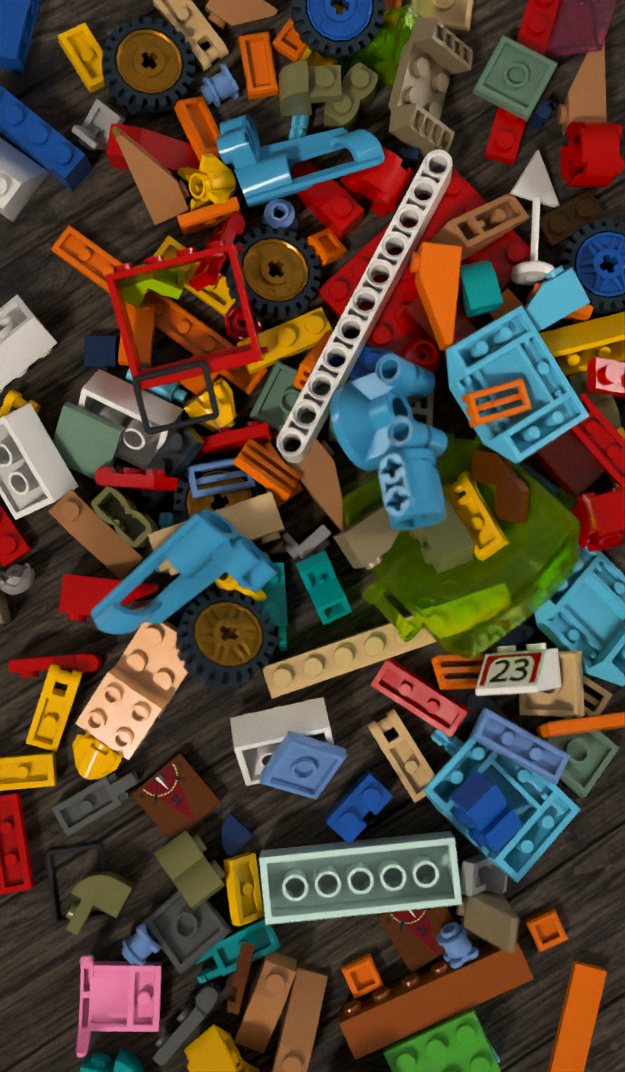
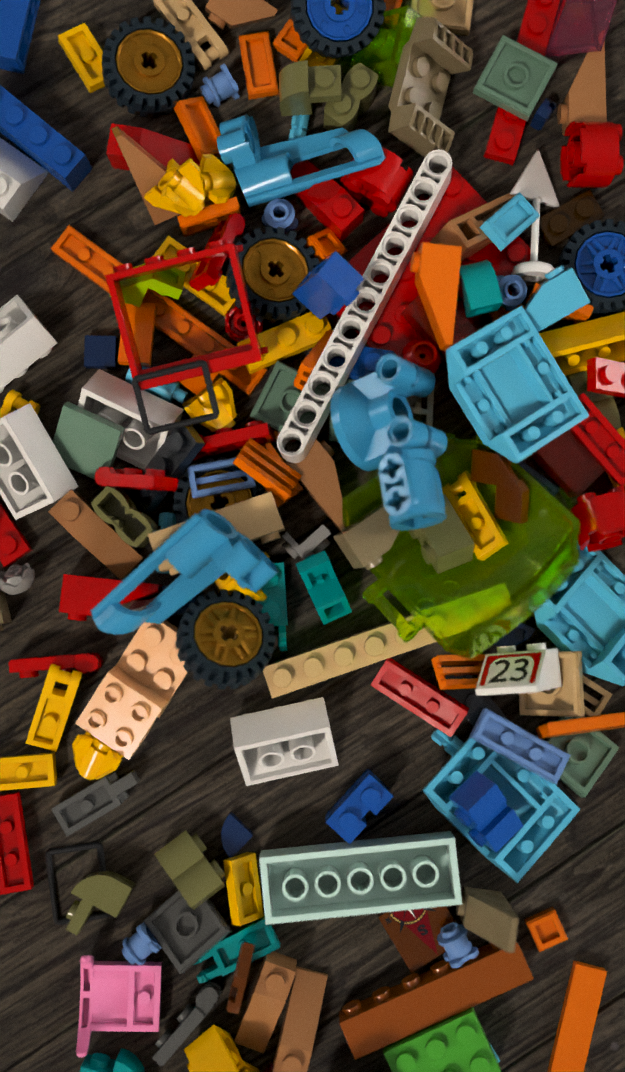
(96, 127): light grey bracket -> none
(176, 797): reddish brown tile -> none
(179, 189): none -> yellow brick
(302, 765): medium blue tile -> none
(329, 286): none -> blue brick
(362, 976): orange tile -> none
(403, 755): tan plate -> none
(408, 155): dark blue tile -> none
(473, 409): orange tile -> none
(480, 875): light grey bracket -> none
(509, 221): none -> medium azure tile
(518, 288): none -> medium blue brick

